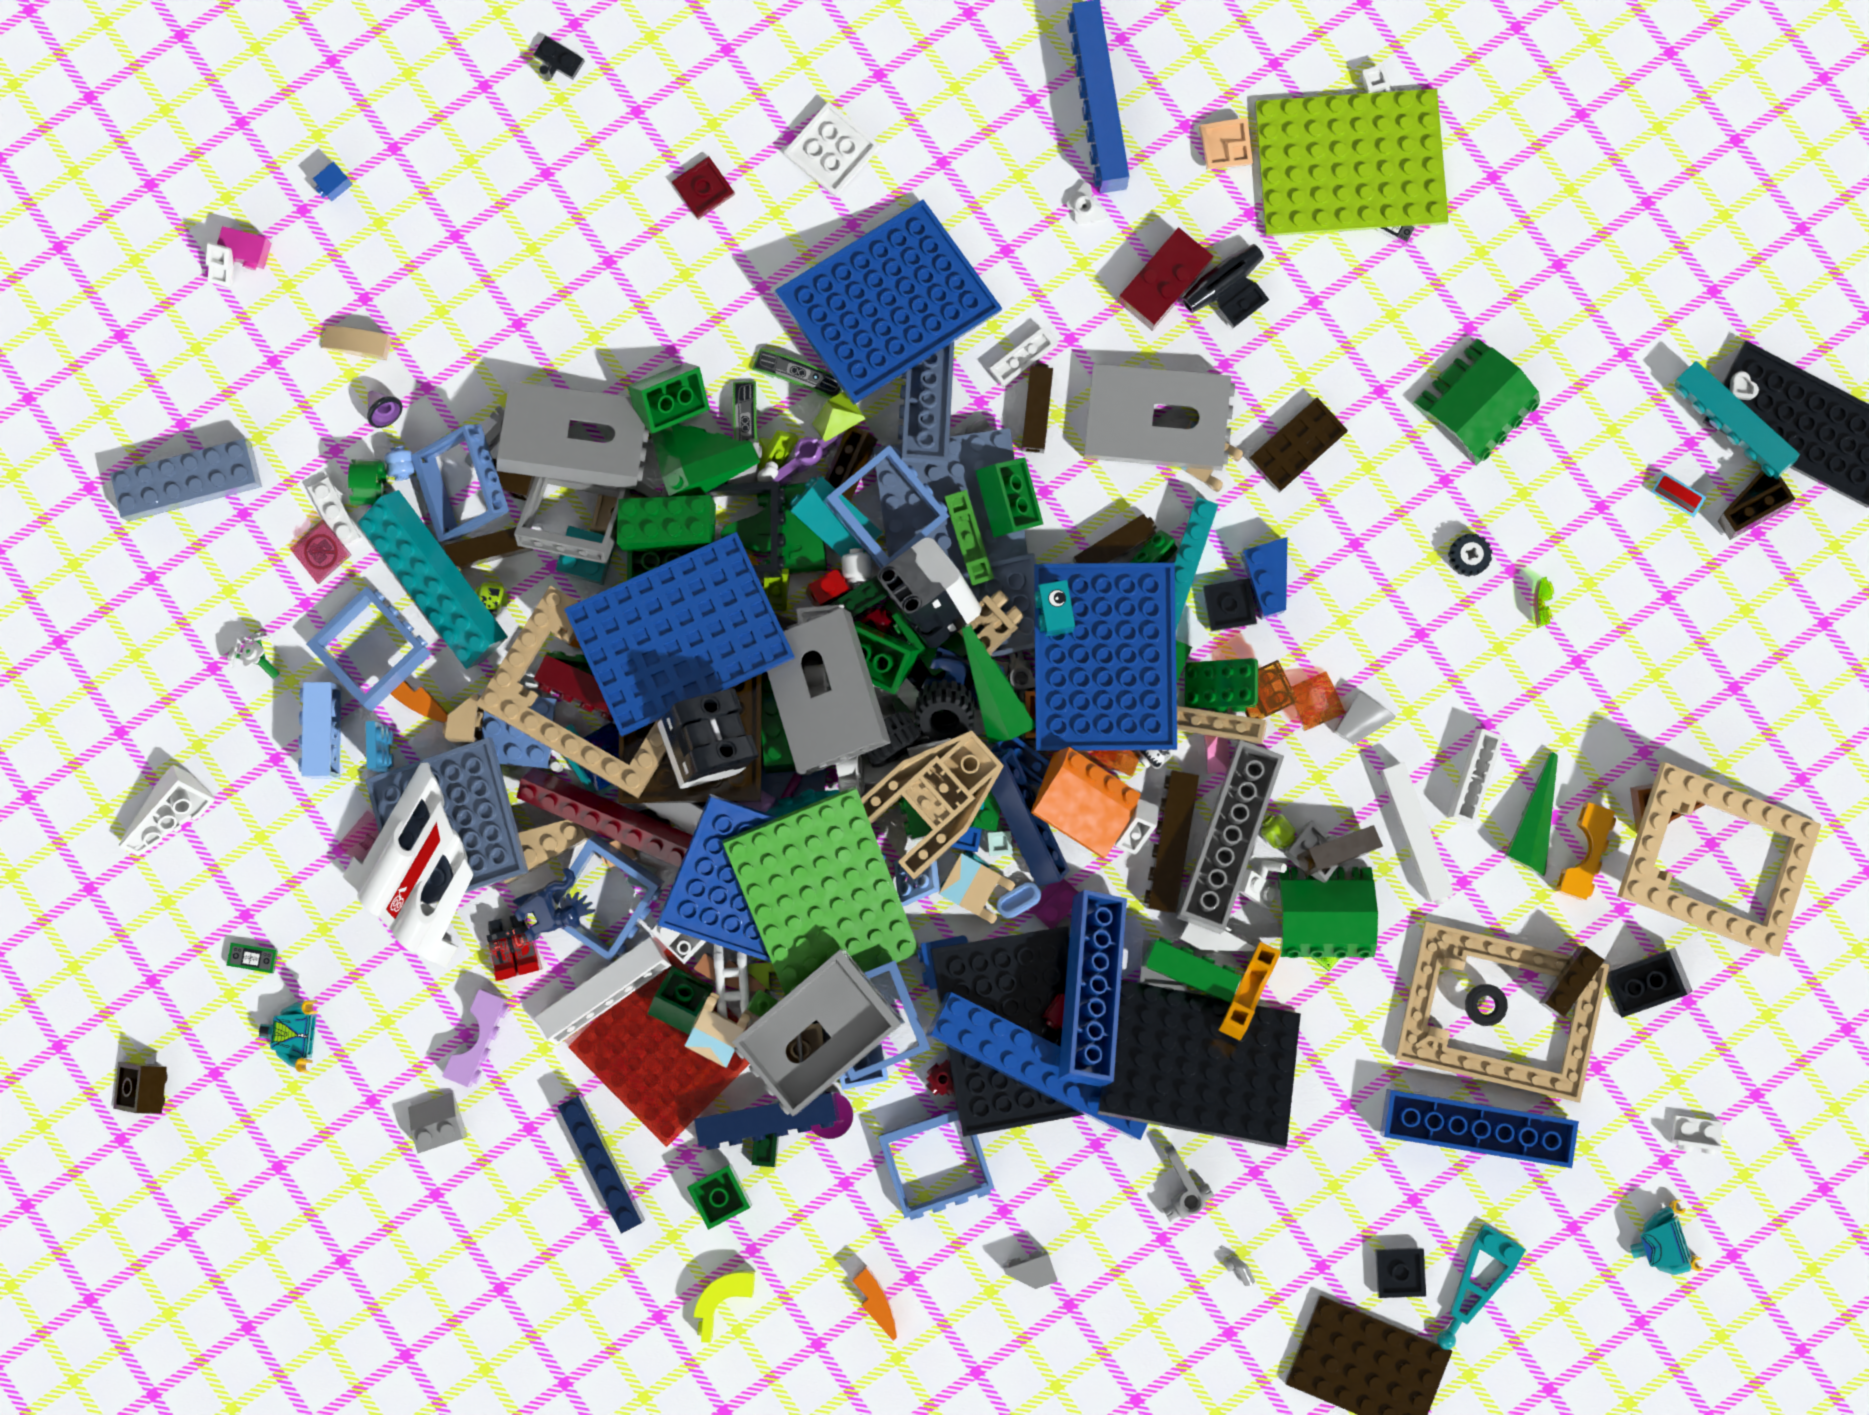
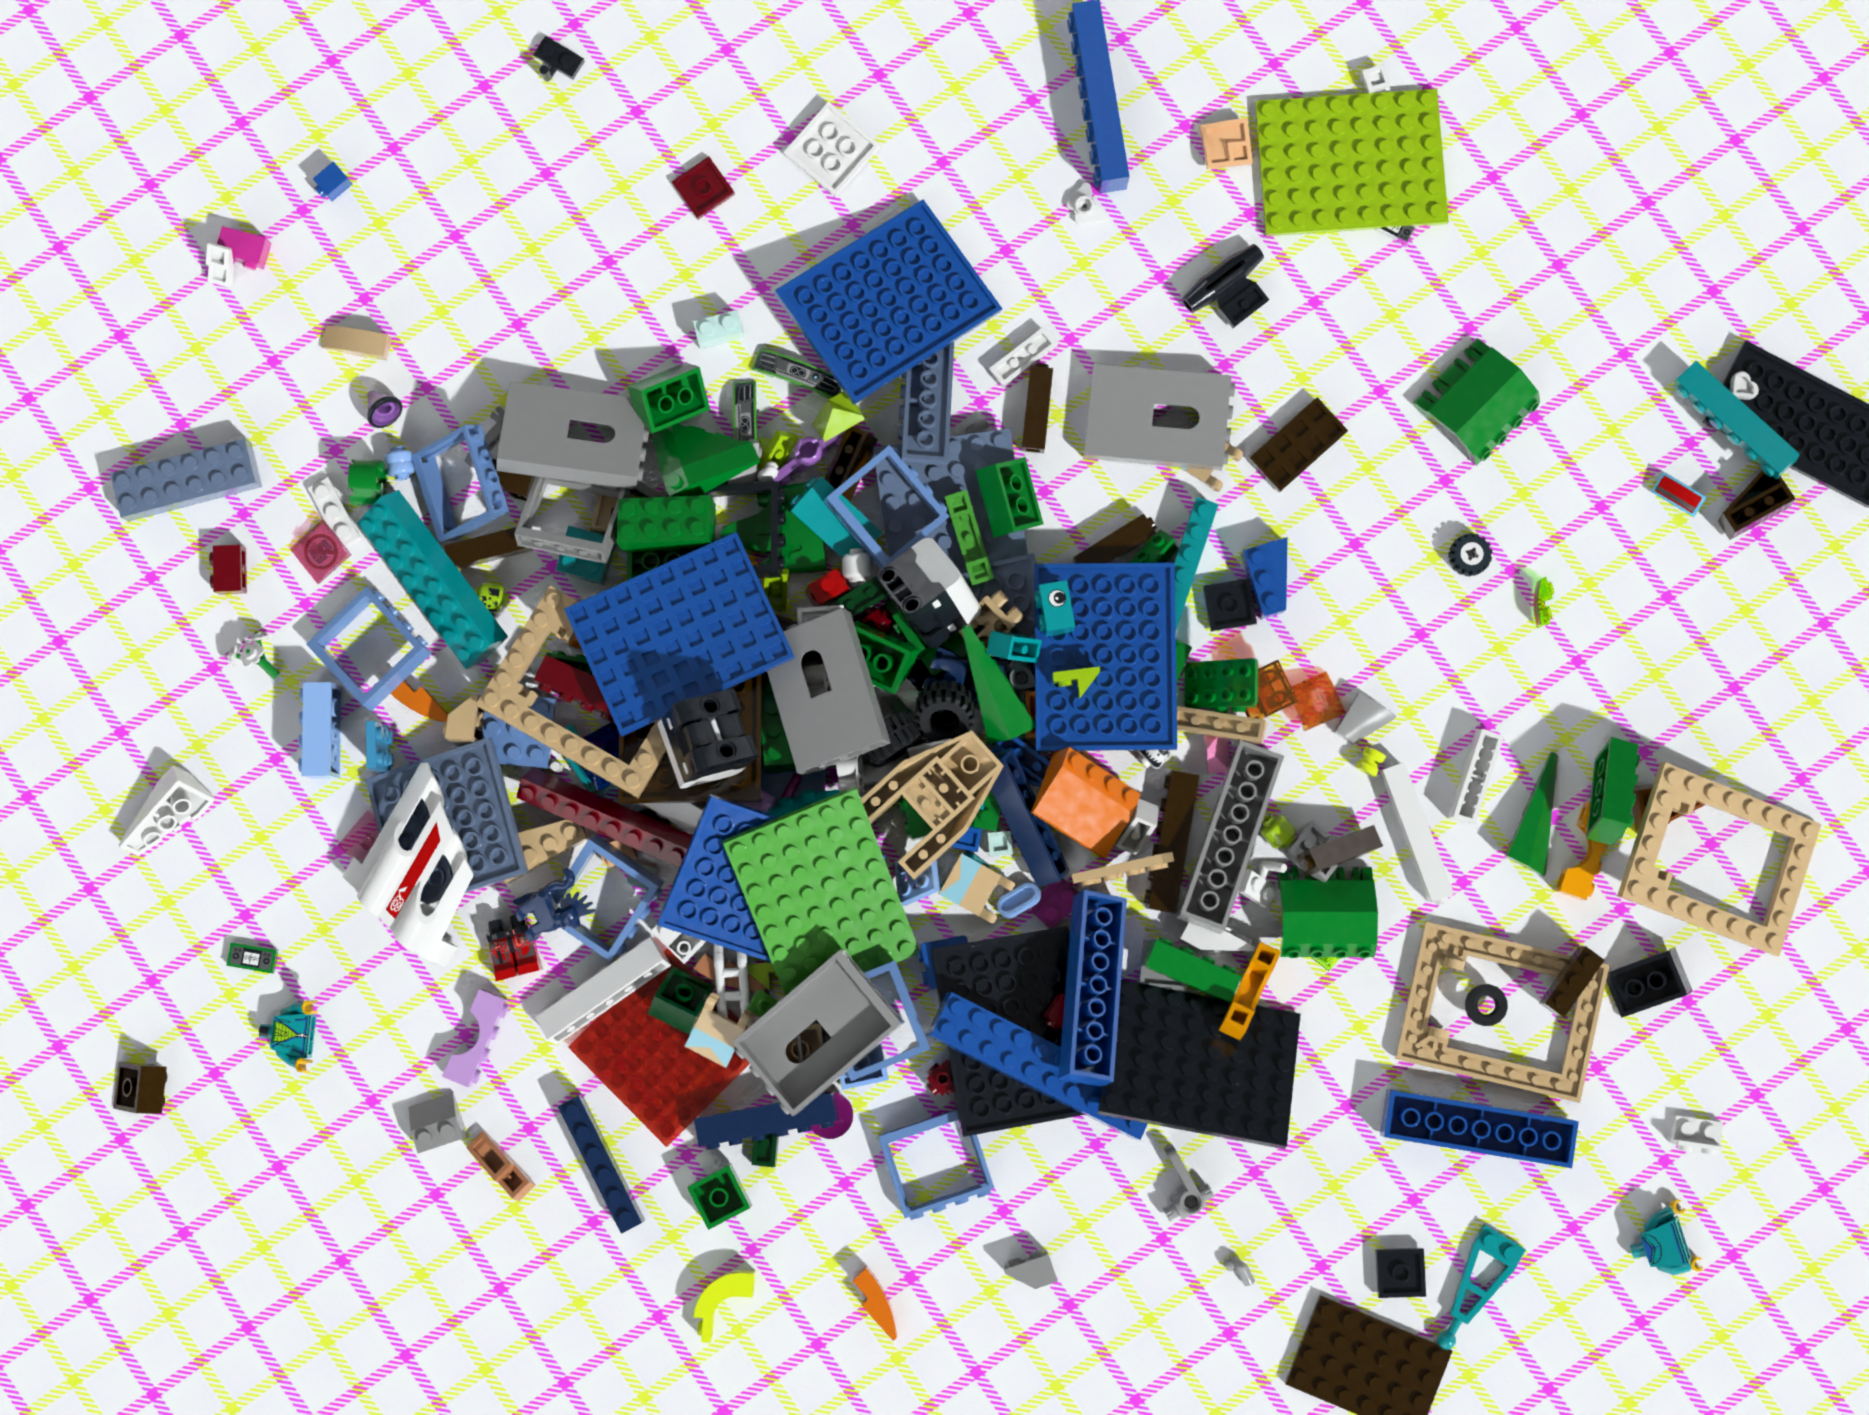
(228, 569): none -> dark red brick
(500, 1166): none -> nougat slope
(718, 329): none -> light aqua brick
(1014, 646): none -> teal brick
(1083, 678): none -> lime slope
(1116, 871): none -> tan plate
(1119, 761): clear orange slope -> none
(1165, 279): dark red brick -> none
(1370, 761): none -> neon yellow wheel
(1613, 791): none -> green brick

